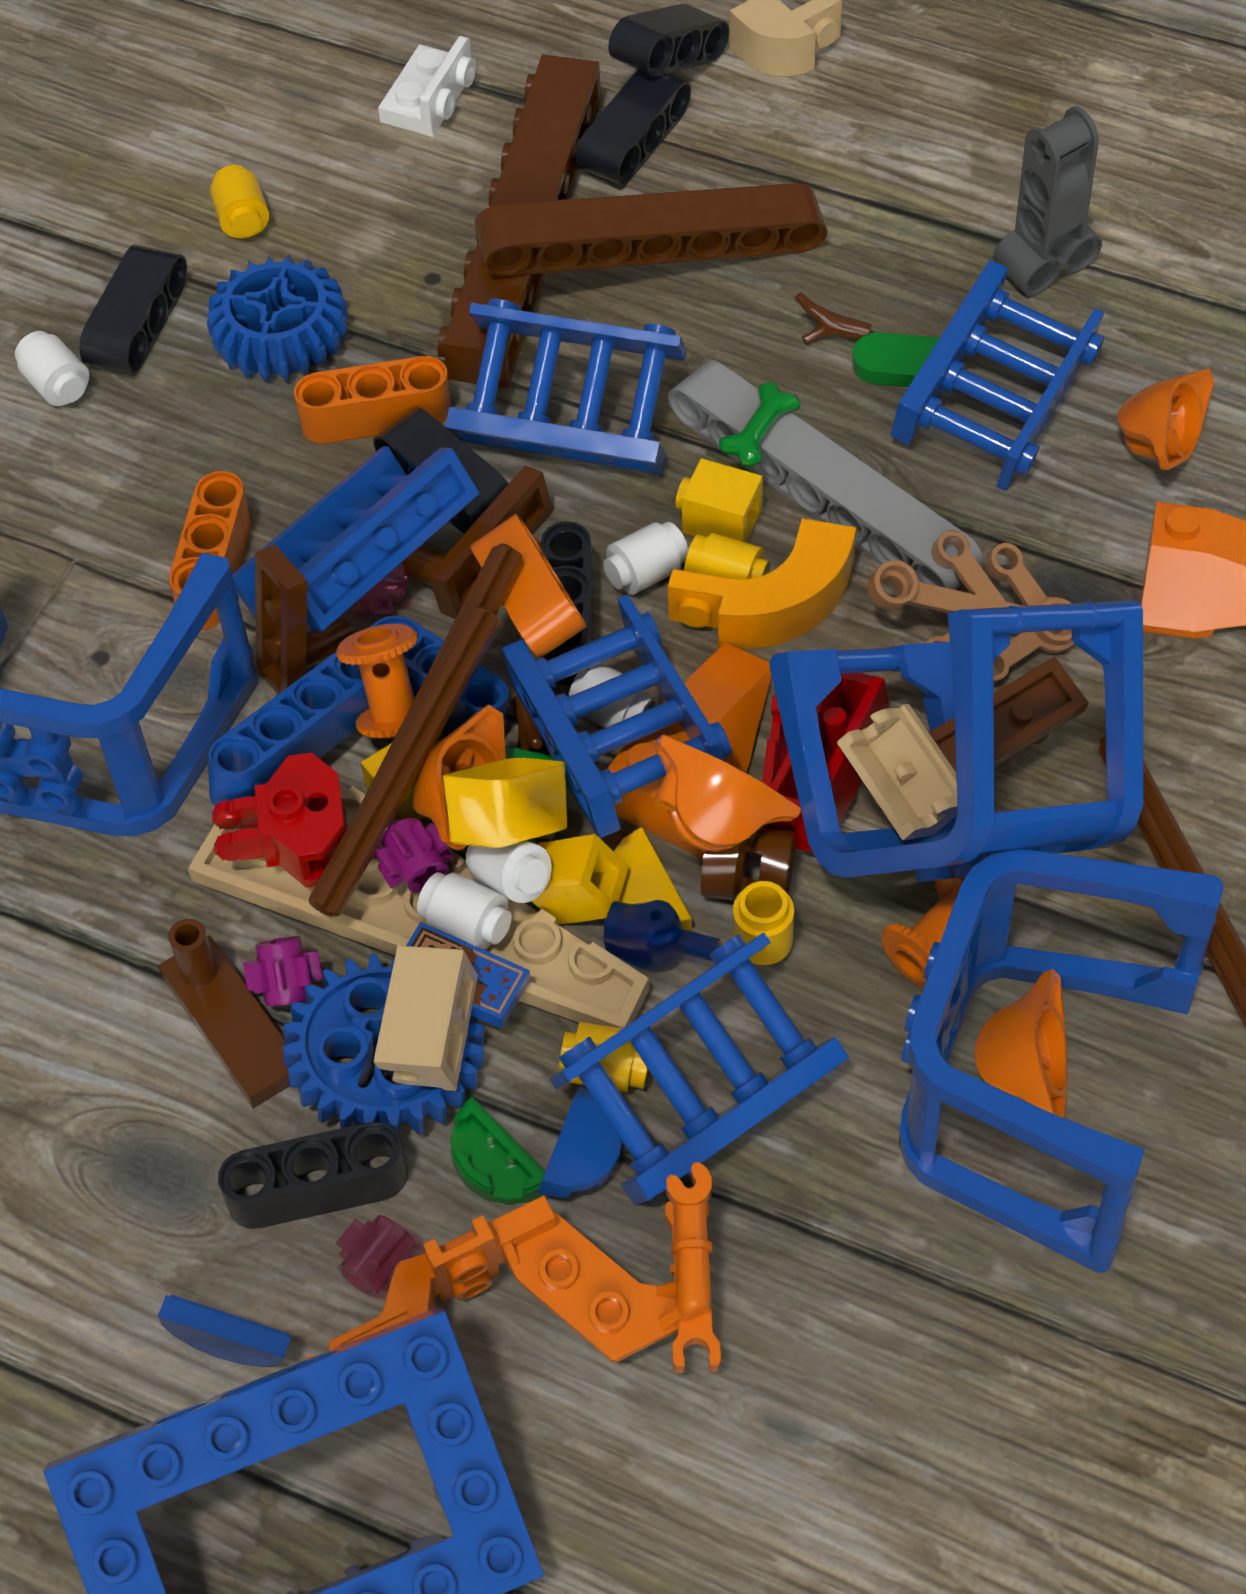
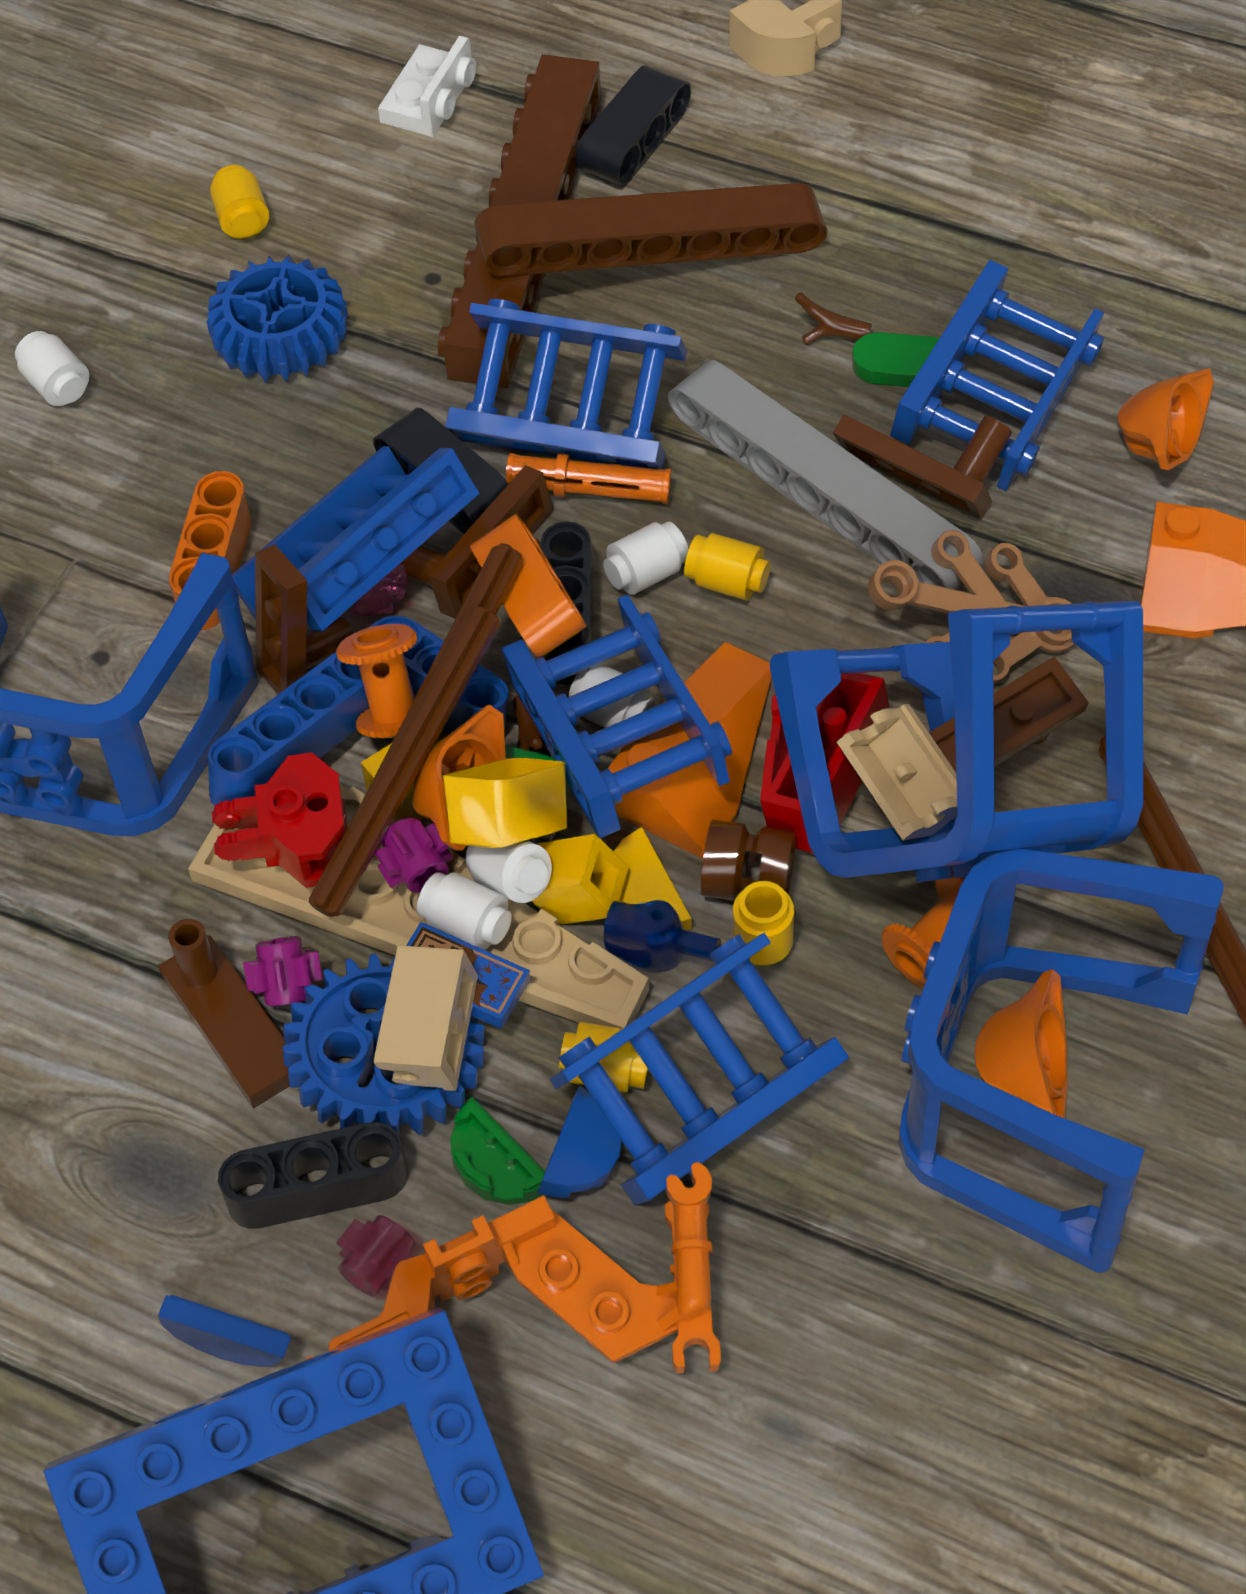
(133, 309): black beam -> none
(370, 397): orange beam -> none
(596, 479): none -> orange pin
(668, 39): black beam -> none
(714, 801): orange hat -> none
(720, 501): yellow brick -> none
(747, 442): green piece -> none
(774, 605): light orange arch -> none
(957, 485): none -> reddish brown piece
(1053, 205): dark grey piece -> none

